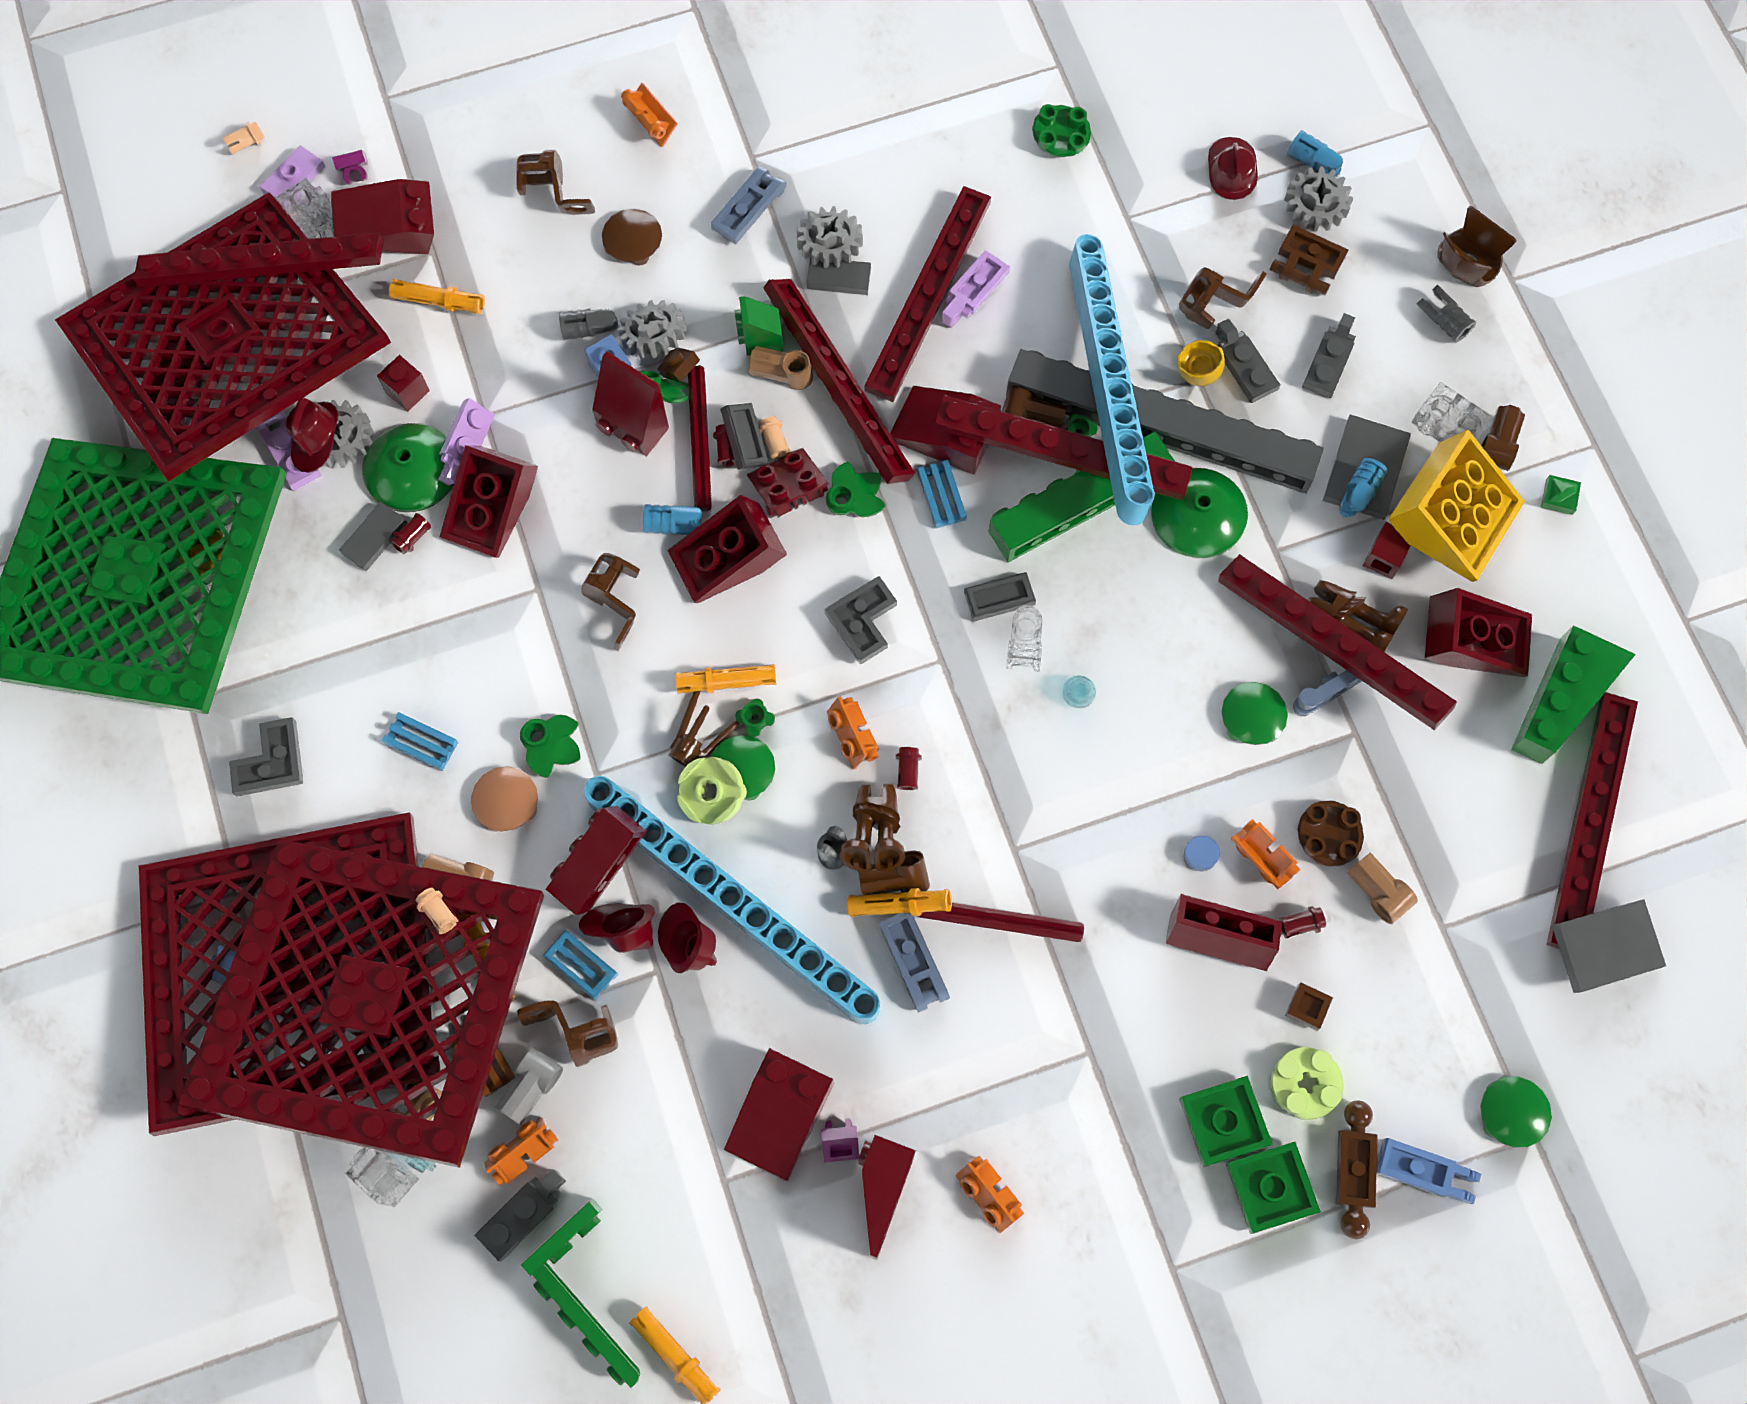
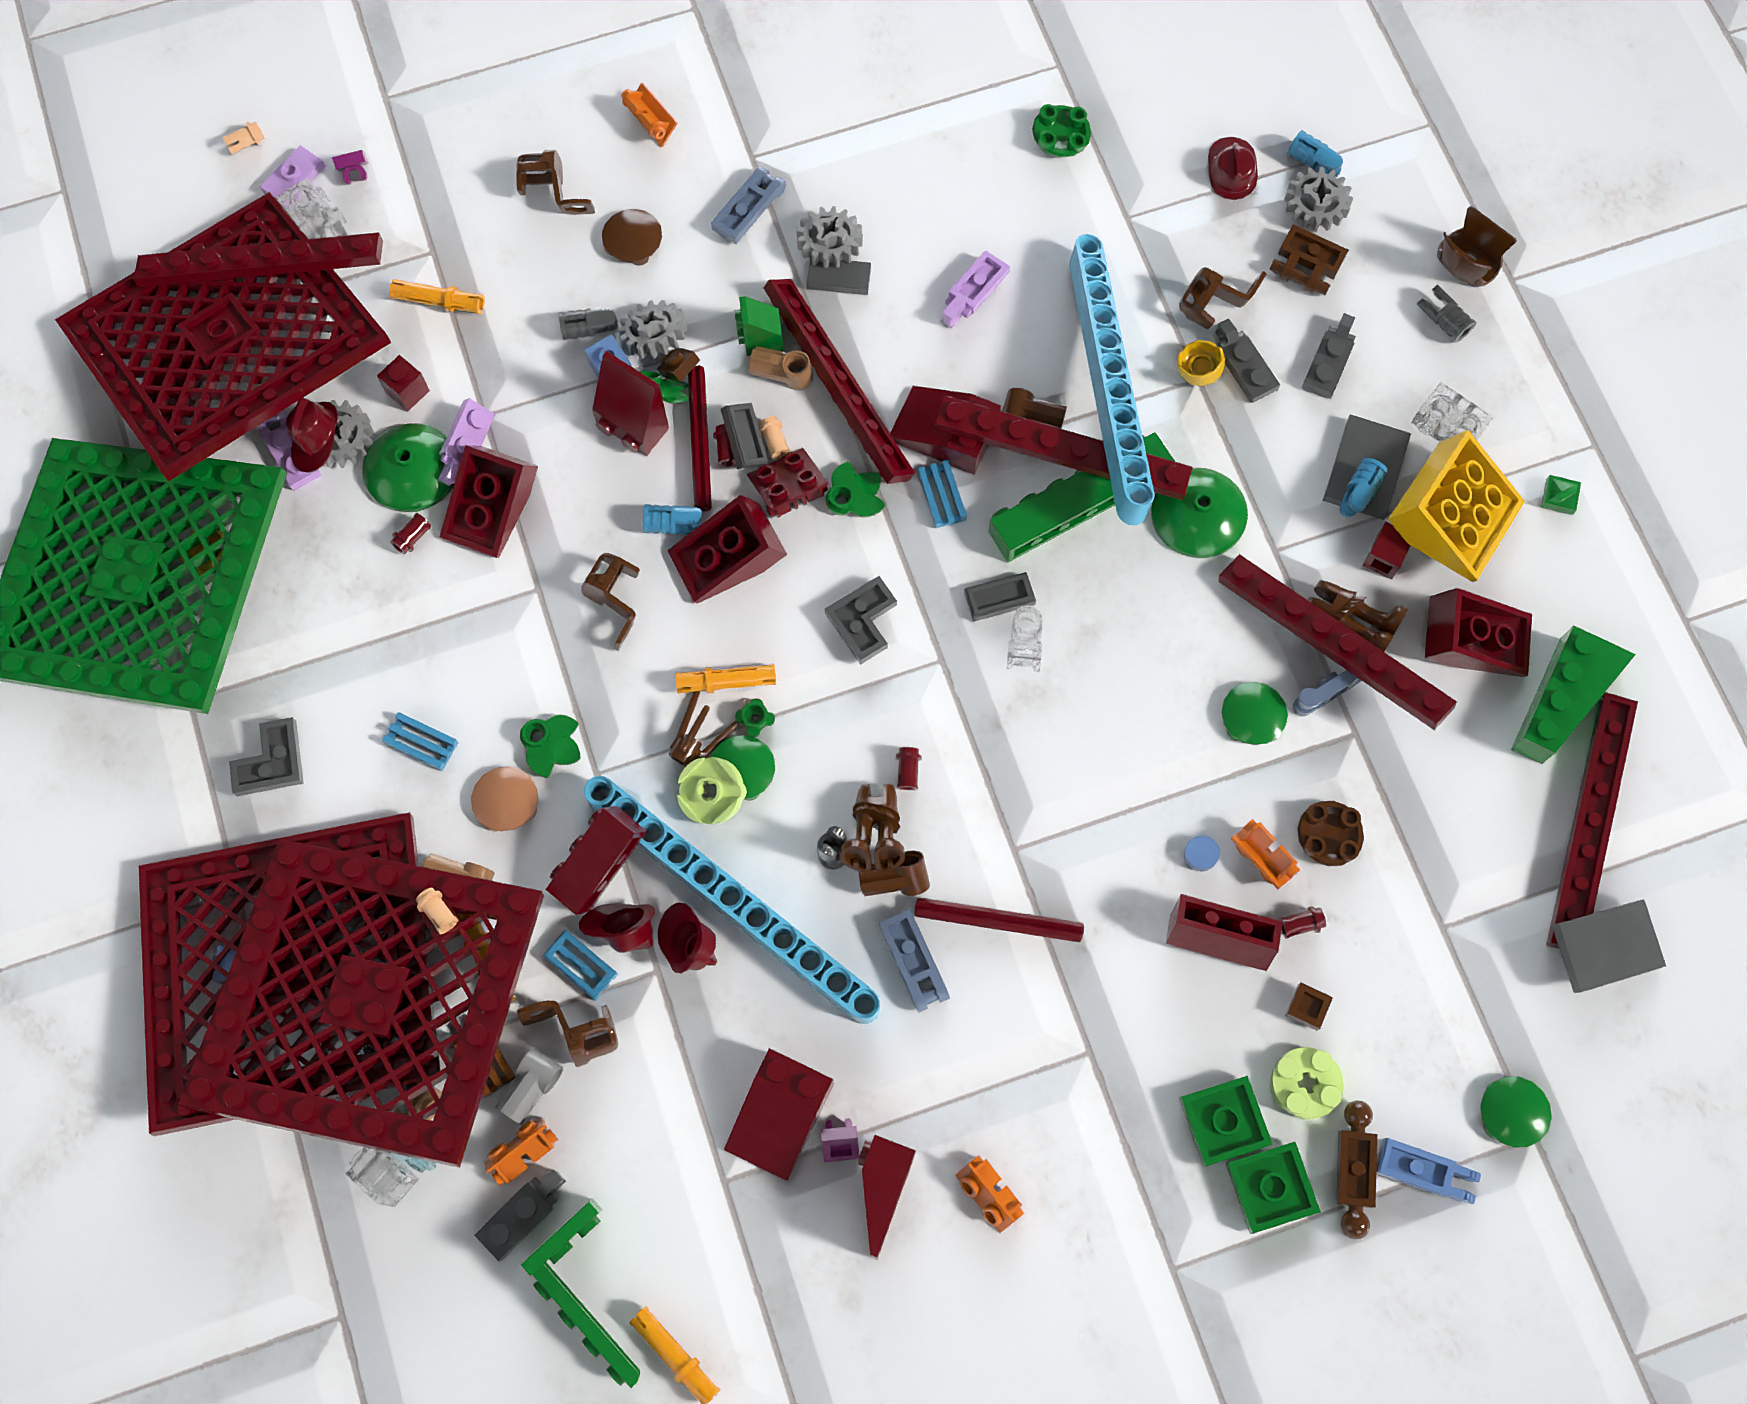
(372, 536): dark grey tile -> none
(393, 208): dark red slope -> none
(845, 719): orange hinge -> none
(895, 903): light orange pin -> none
(927, 294): dark red plate -> none
(1079, 691): clear light blue plate -> none
(1081, 423): green plate -> none
(1179, 424): dark grey brick -> none
(1388, 896): medium nougat piece -> none
(1503, 436): reddish brown piece -> none

